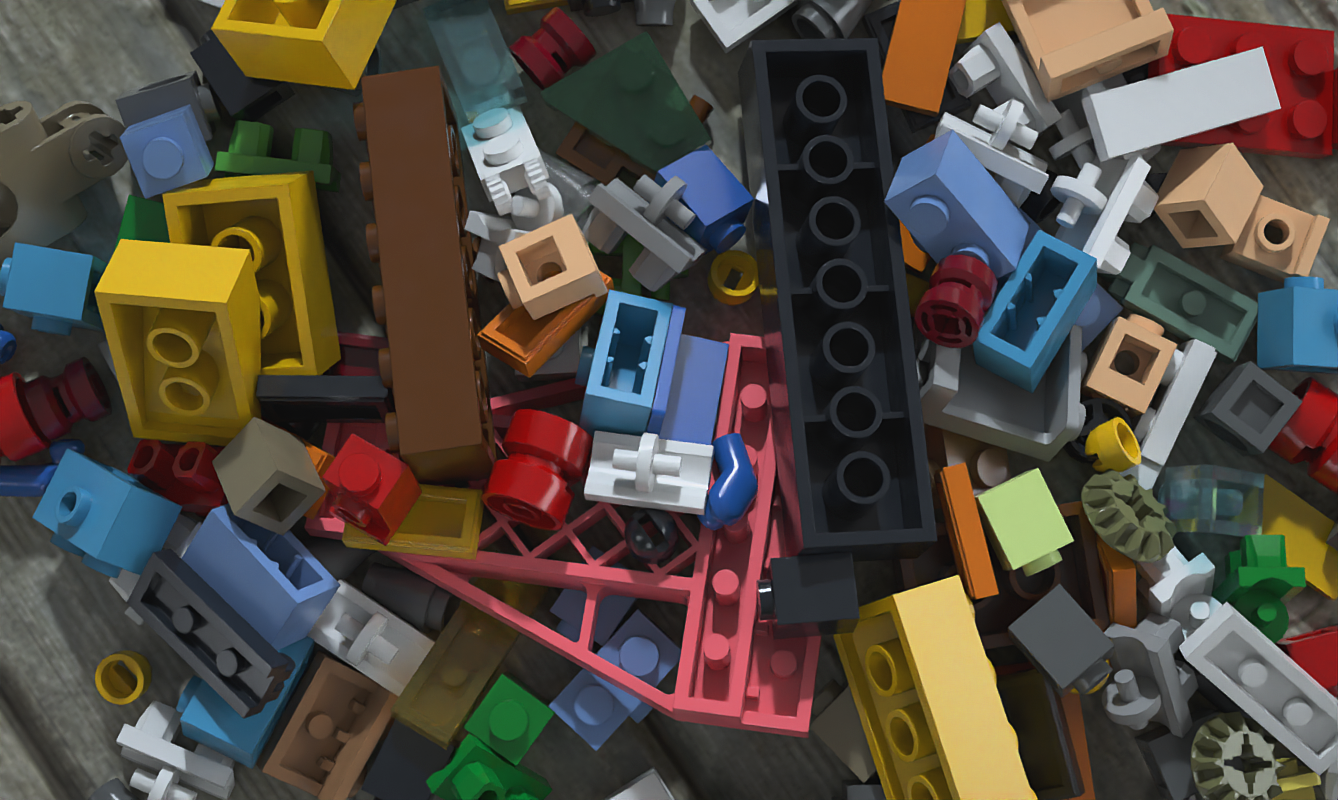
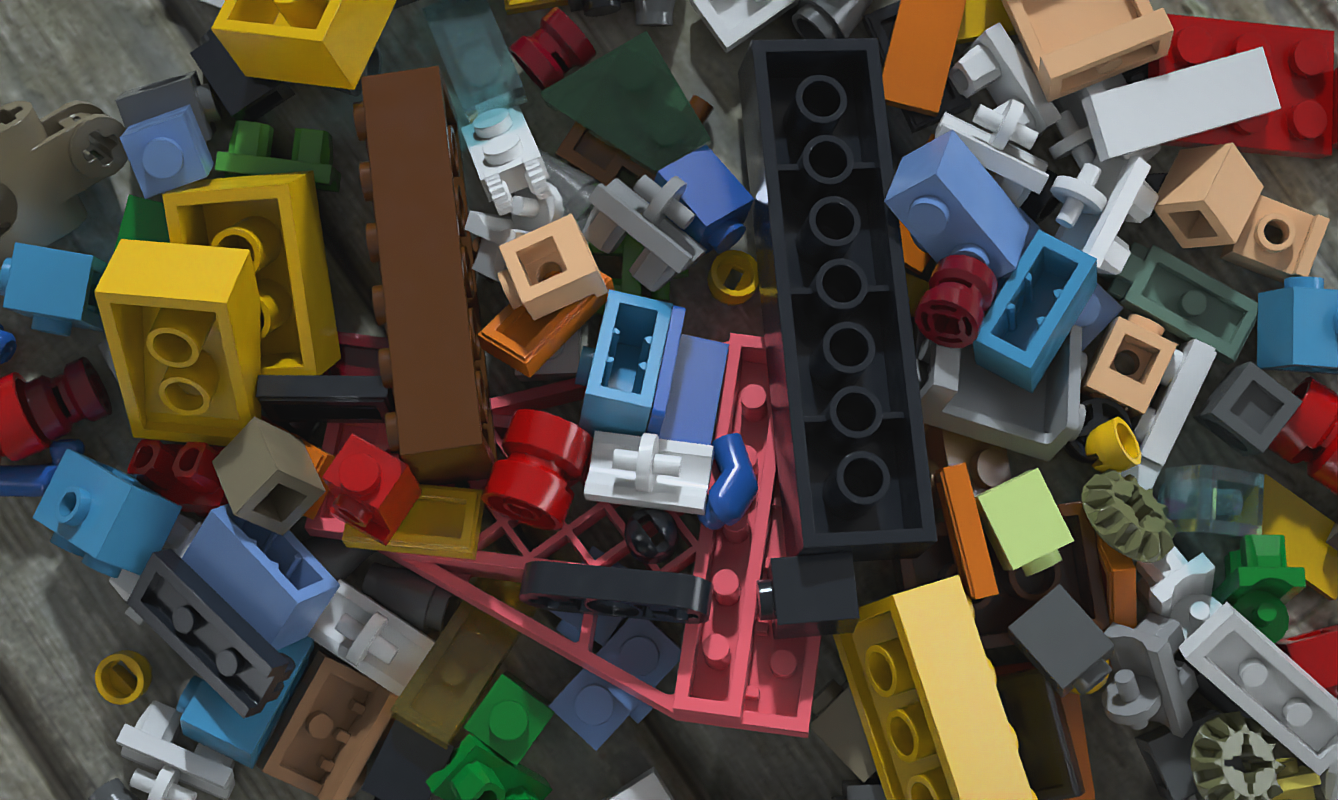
(616, 592): none -> black beam

